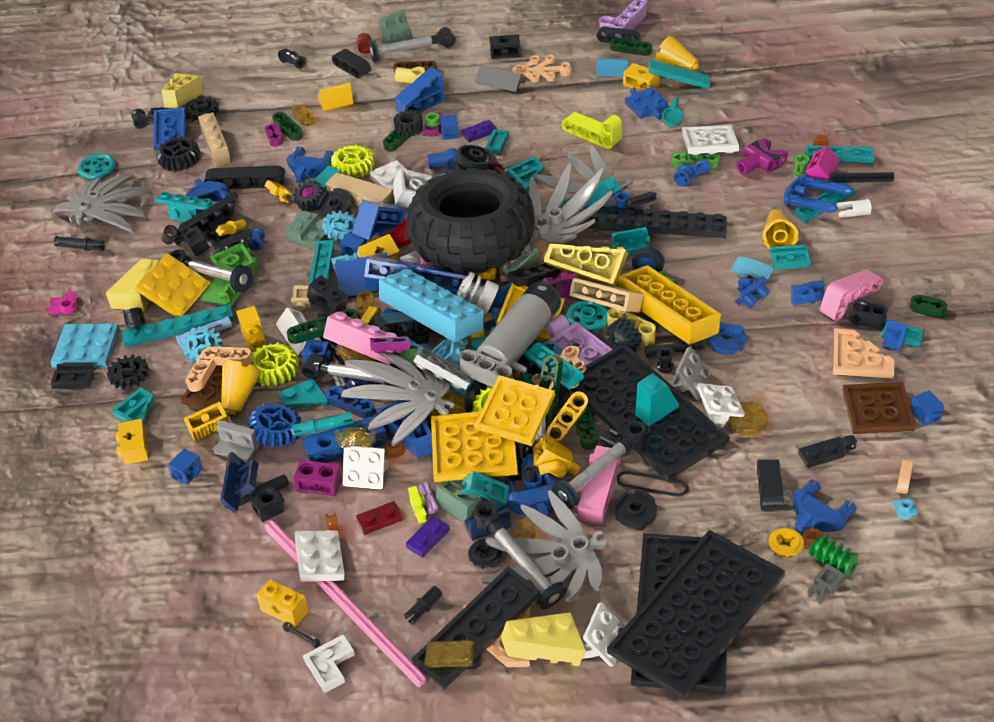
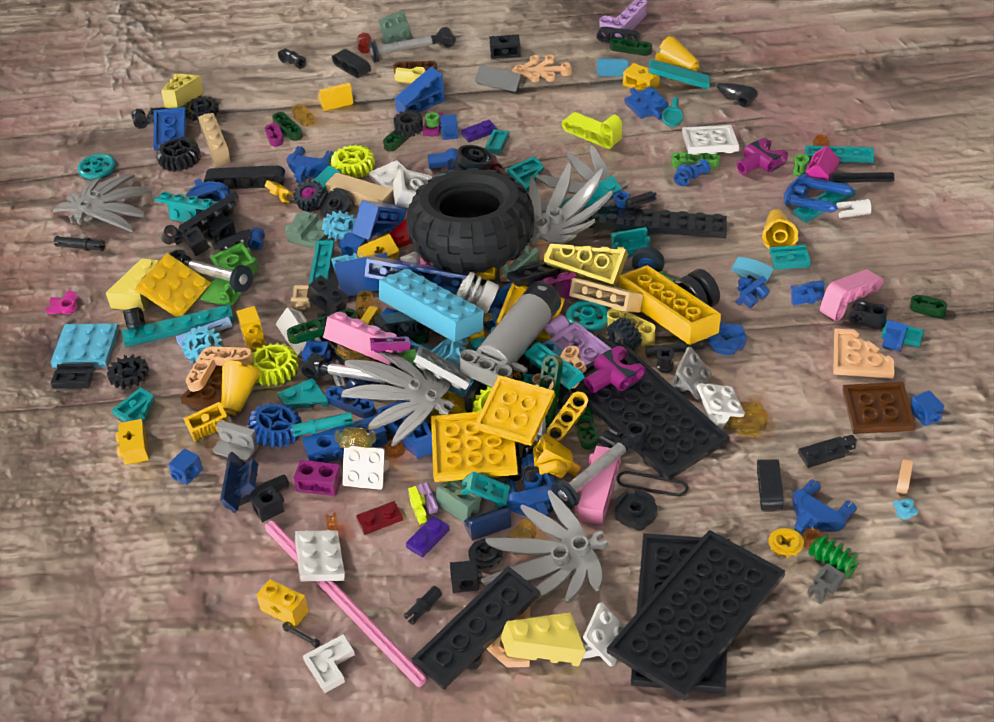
(231, 227): yellow axle -> none
(449, 654): clear yellow plate -> none
(465, 576): none -> black brick
(549, 593): piece -> none
(613, 371): none -> magenta connector
(654, 400): teal slope -> none
(702, 286): none -> black wheel
(743, 94): none -> black piece

